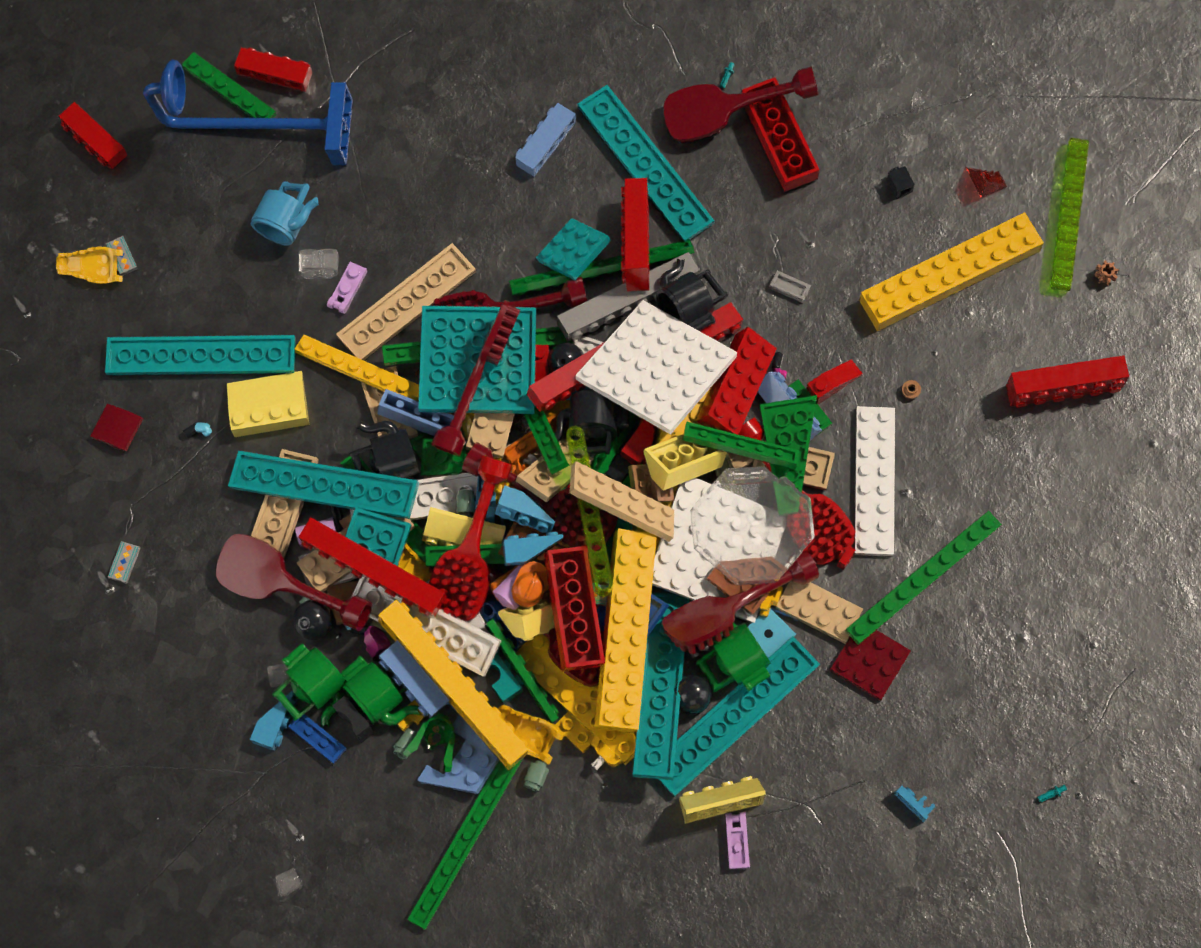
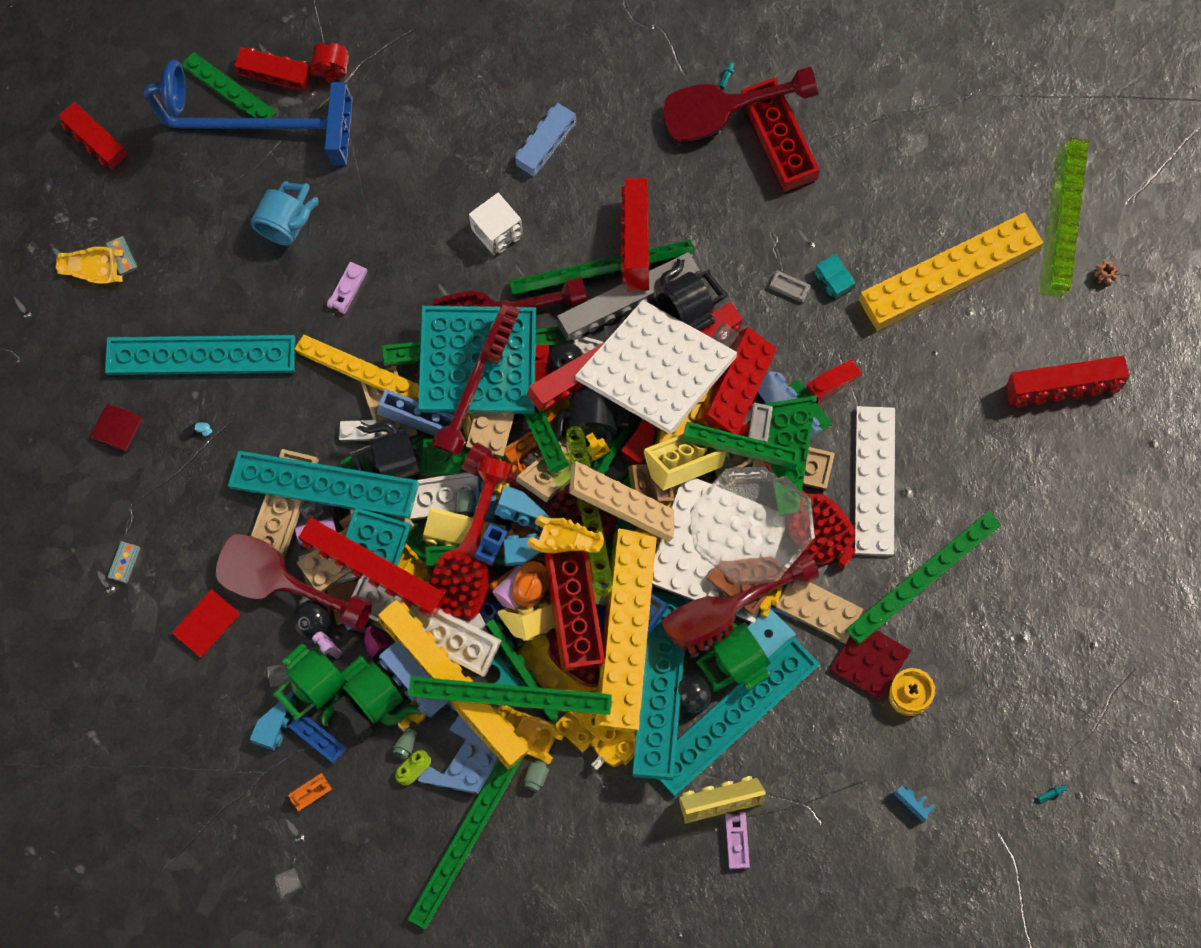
(206, 623): none -> red tile
(267, 404): light yellow slope -> none
(309, 792): none -> orange hinge
(310, 510): none -> clear plate
(318, 263): clear brick -> none
(327, 645): none -> lavender plate
(329, 61): none -> red brick
(349, 432): none -> white plate
(405, 302): tan plate -> none
(413, 767): none -> lime plate
(442, 726): green piece -> none
(490, 544): none -> blue brick
(496, 224): none -> white brick
(510, 695): none -> green plate
(563, 536): none -> yellow animal
(573, 249): teal plate -> none
(597, 447): none -> yellow plate
(644, 160): teal plate -> none
(725, 335): none -> clear plate
(760, 422): none -> light grey tile
(777, 362): black arm -> none
(835, 276): none -> teal brick
(900, 181): black brick -> none
(911, 394): medium nougat plate -> none
(915, 681): none -> yellow wheel
(986, 181): clear red slope -> none

